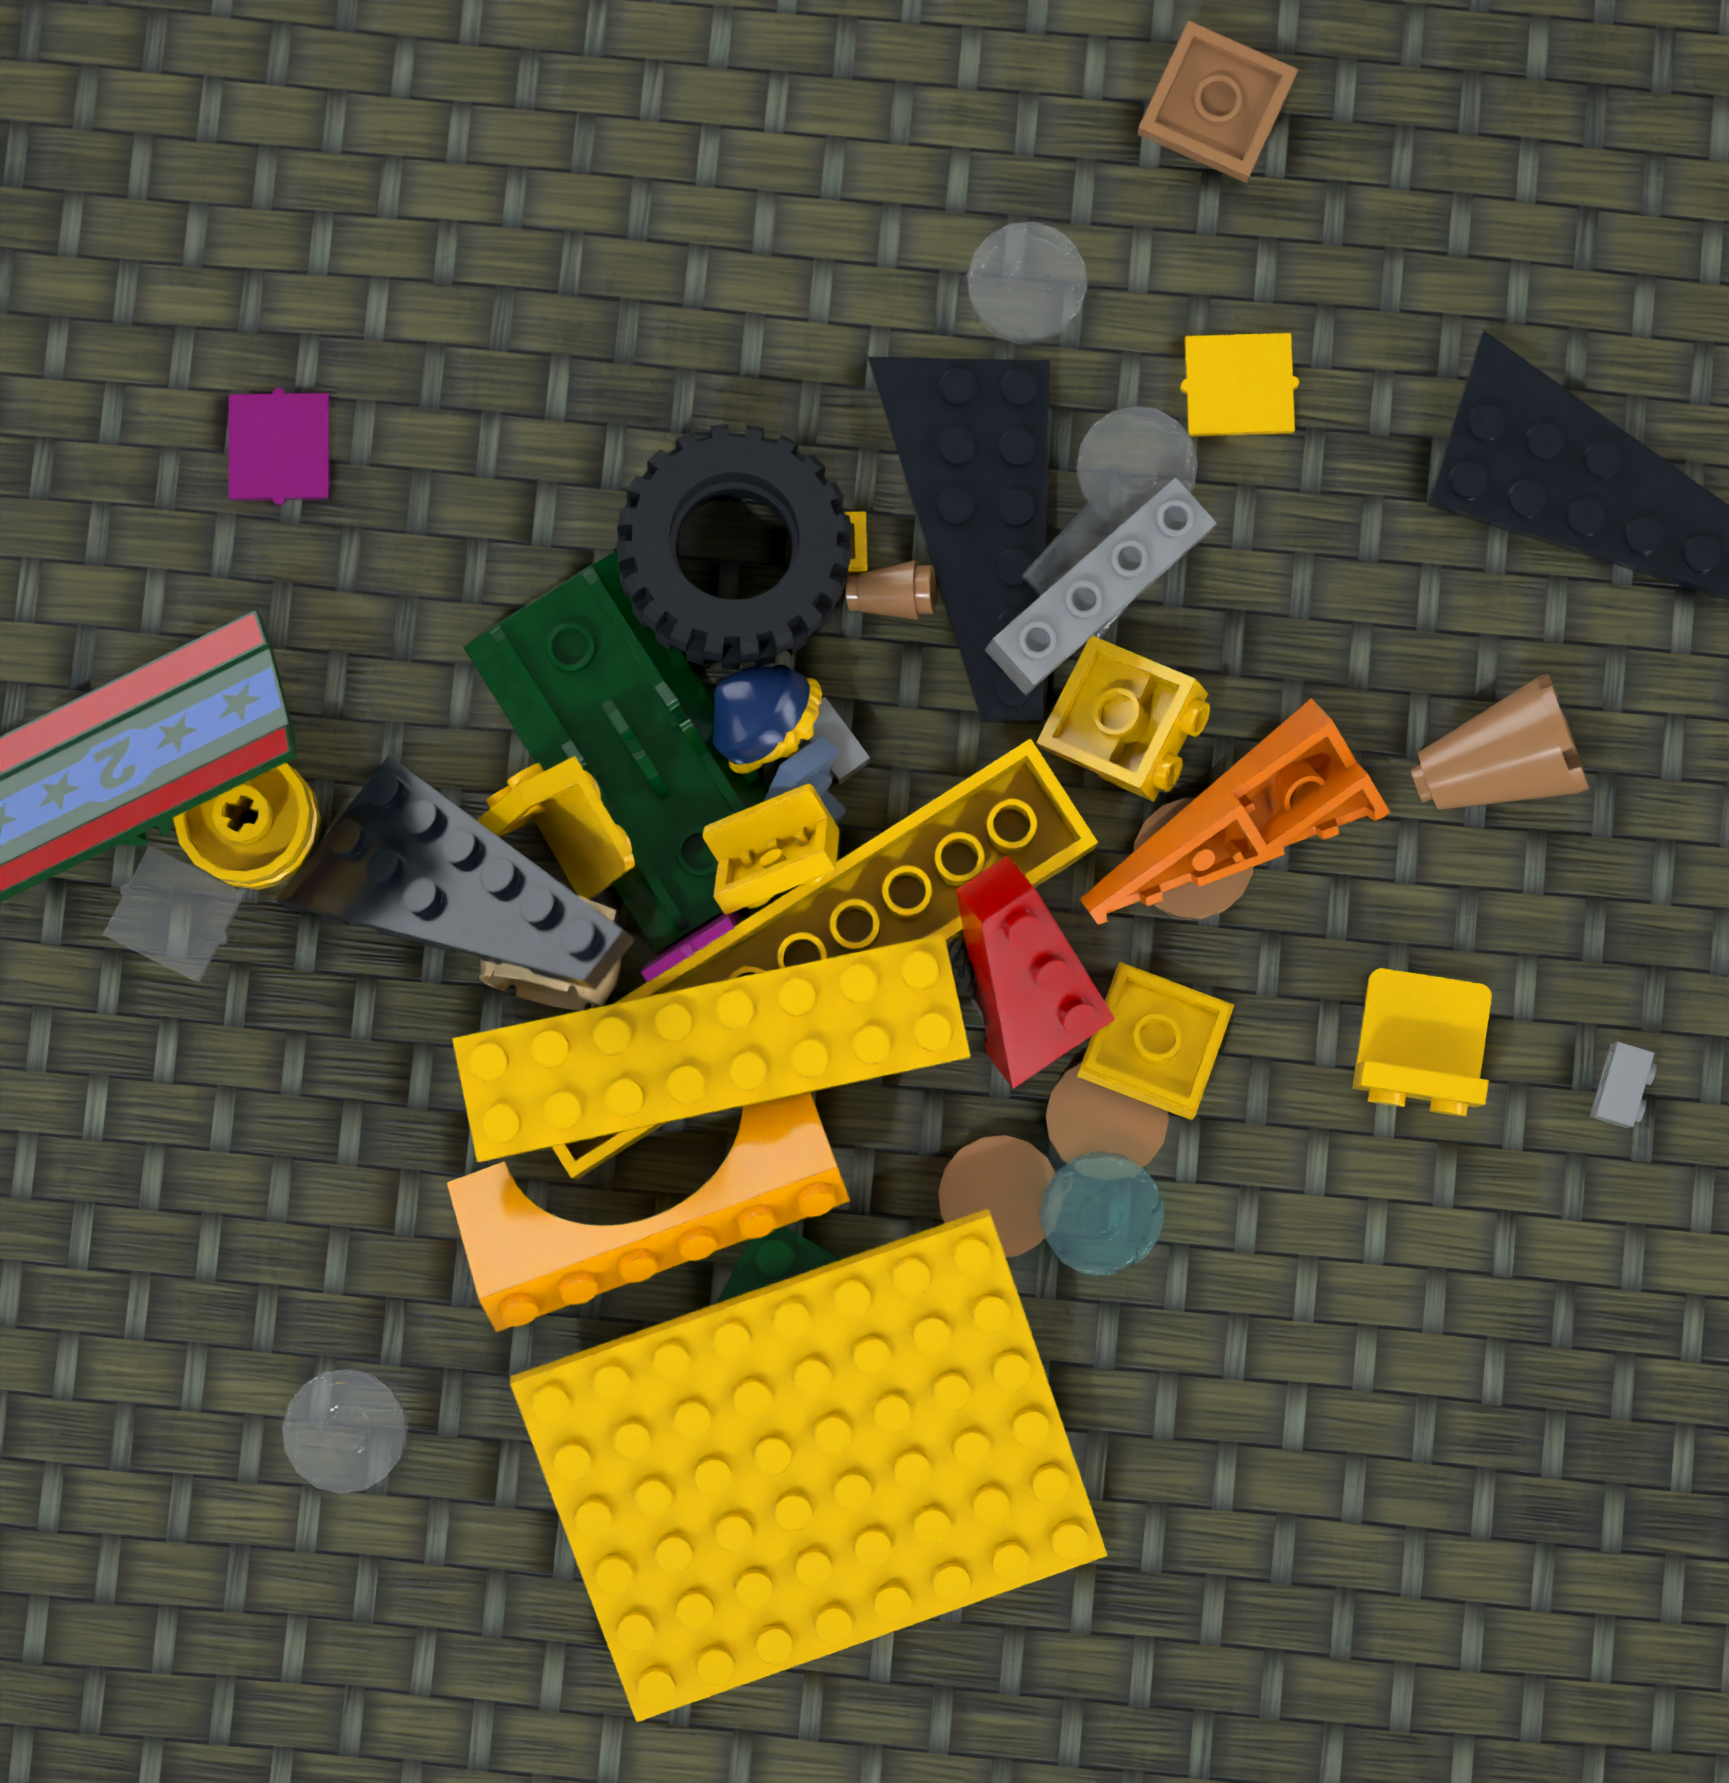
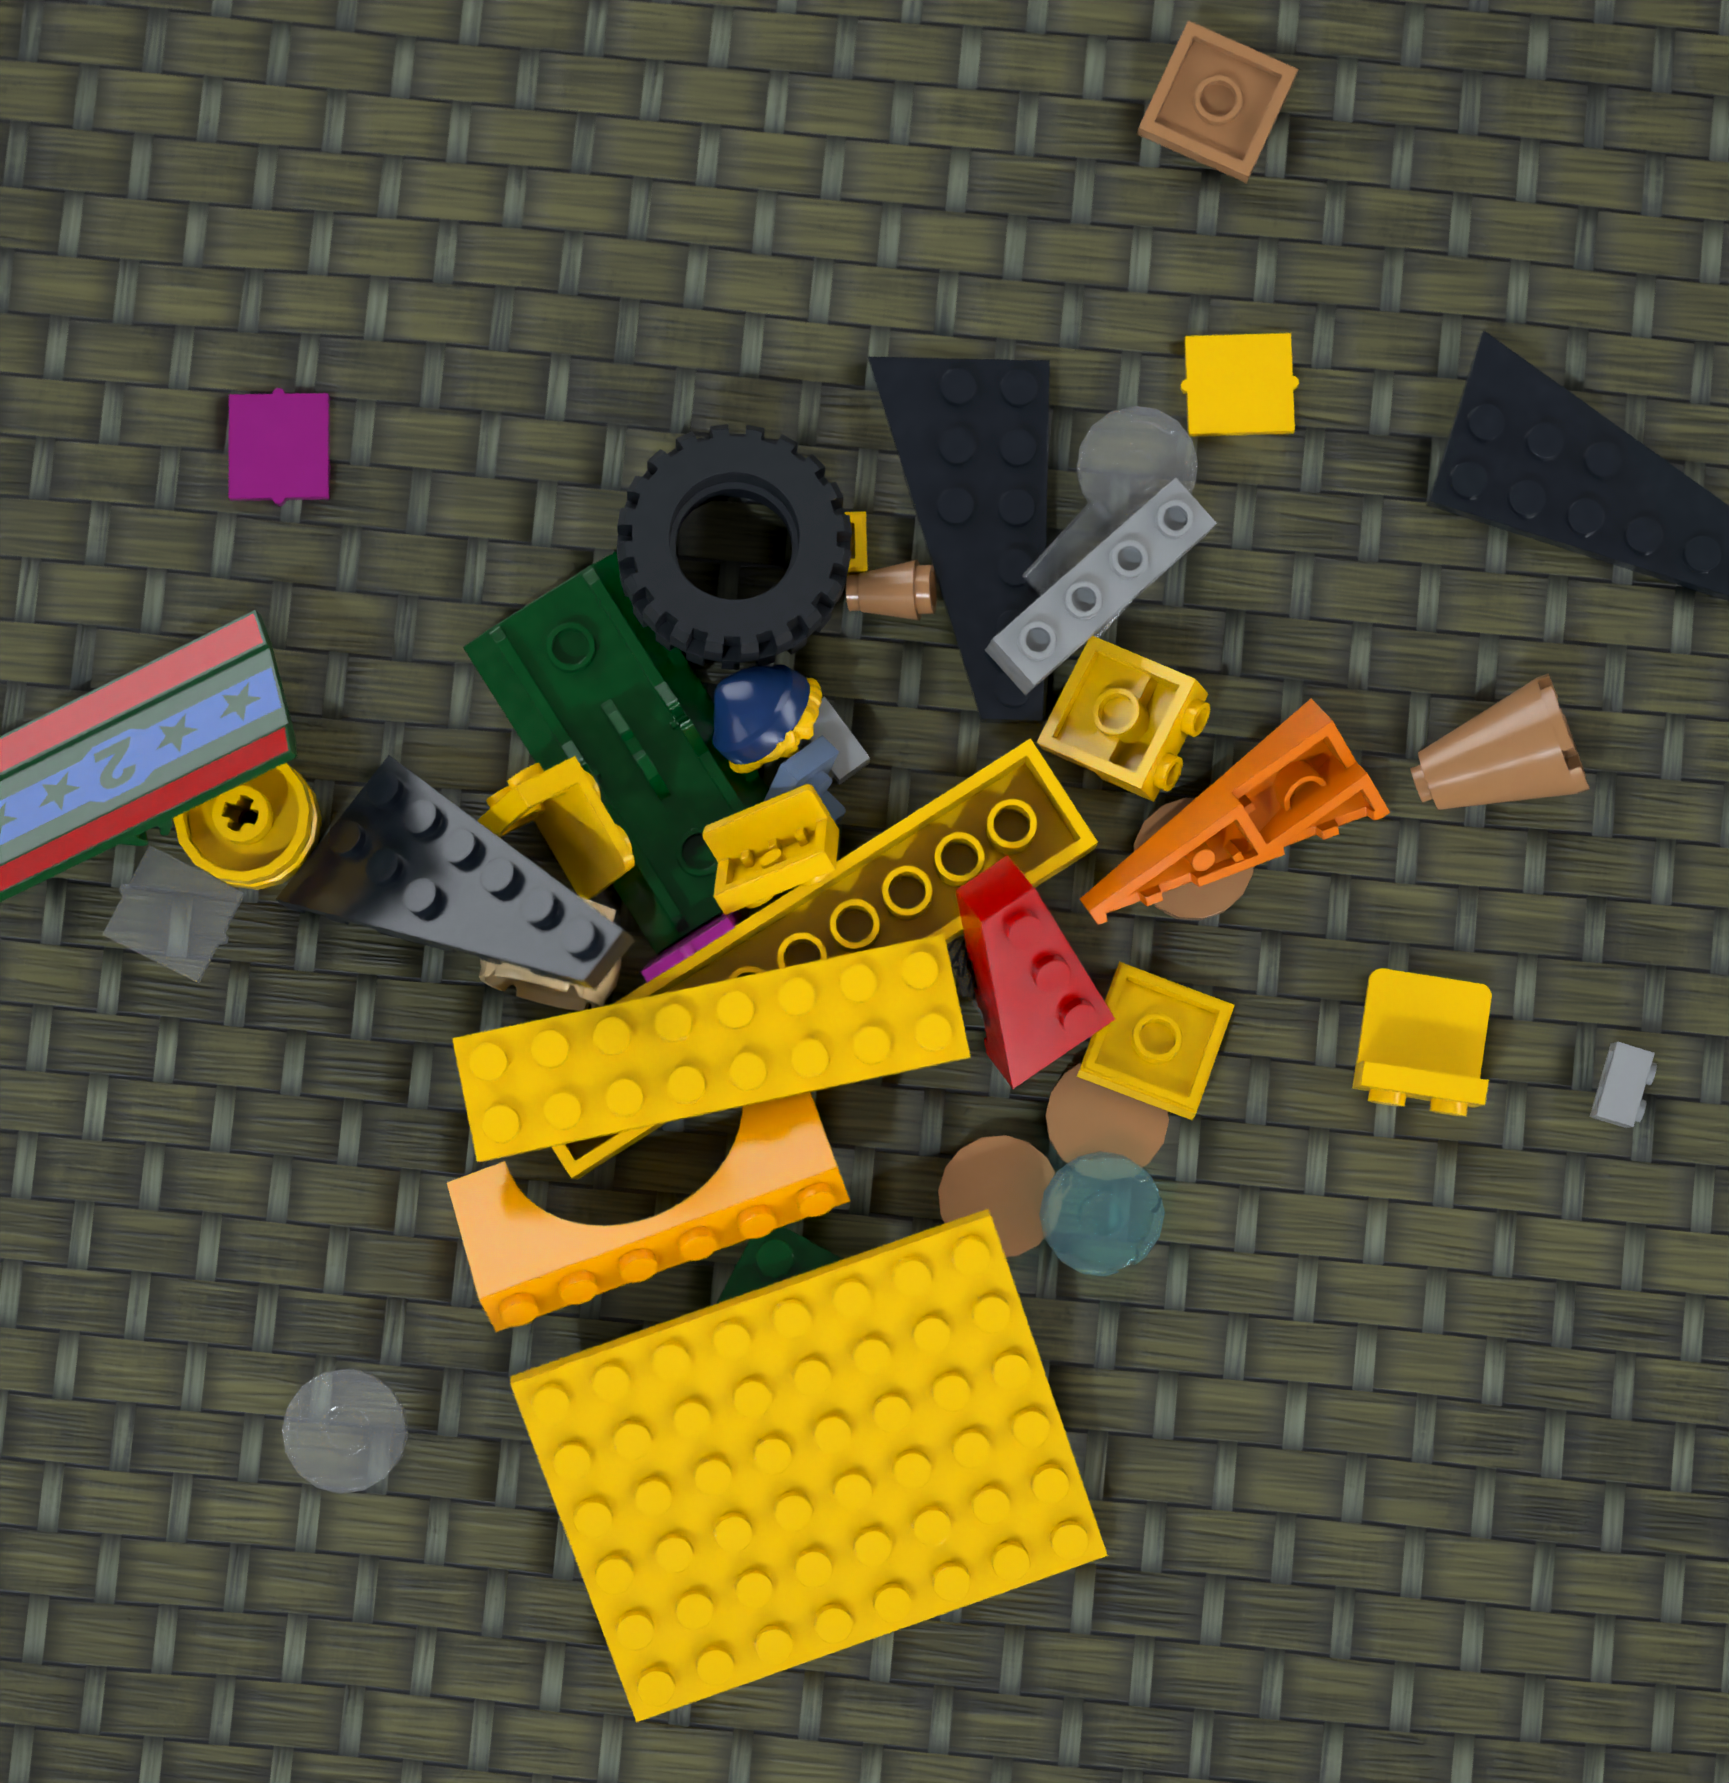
(1027, 282): clear tile -> none

